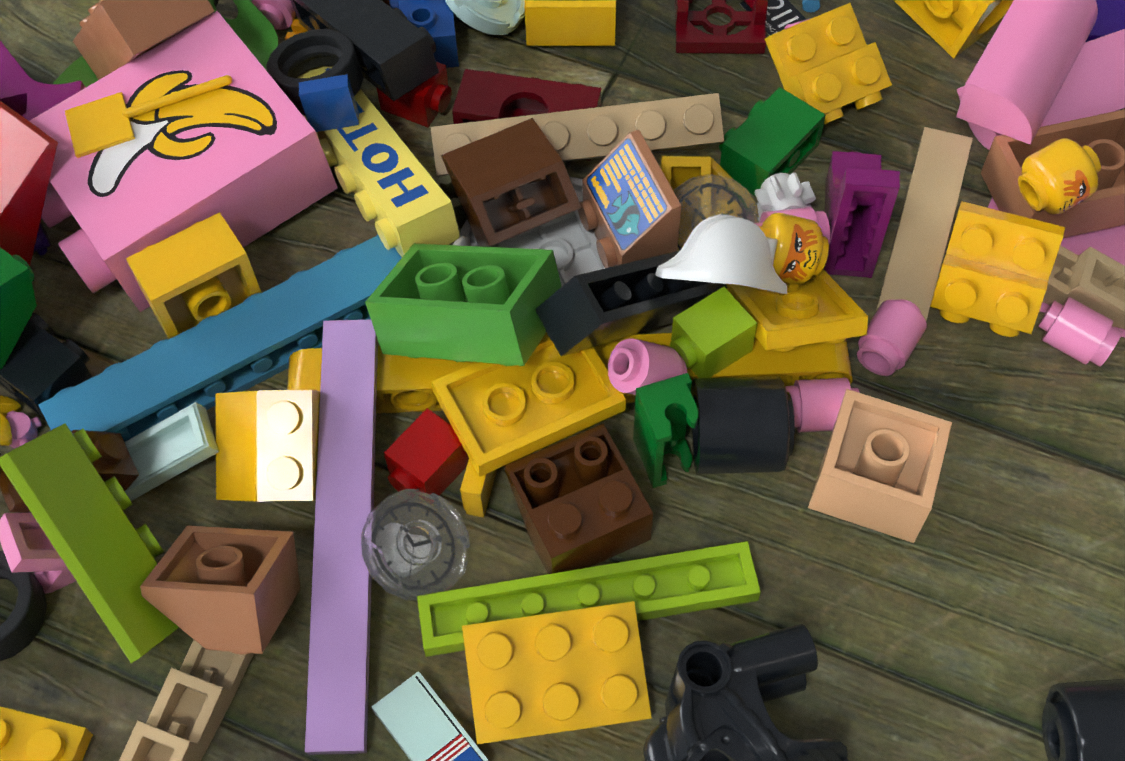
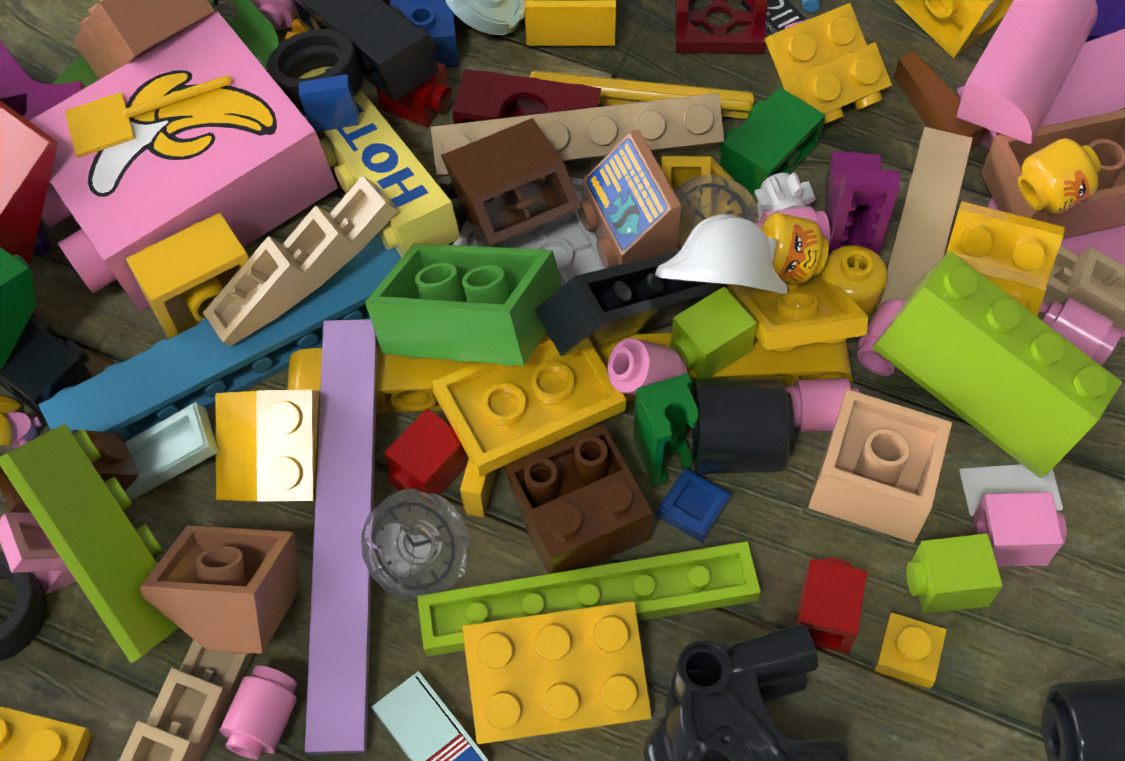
(259, 712): none -> bright pink brick
(288, 272): none -> tan slope
(622, 91): none -> yellow axle
(693, 505): none -> blue tile
(832, 603): none -> red brick
(858, 273): none -> yellow head
(910, 650): none -> yellow plate
(933, 98): none -> dark orange piece
(954, 574): none -> lime brick
(997, 365): none -> lime slope
(1005, 480): none -> white sticker
(1021, 527): none -> bright pink brick

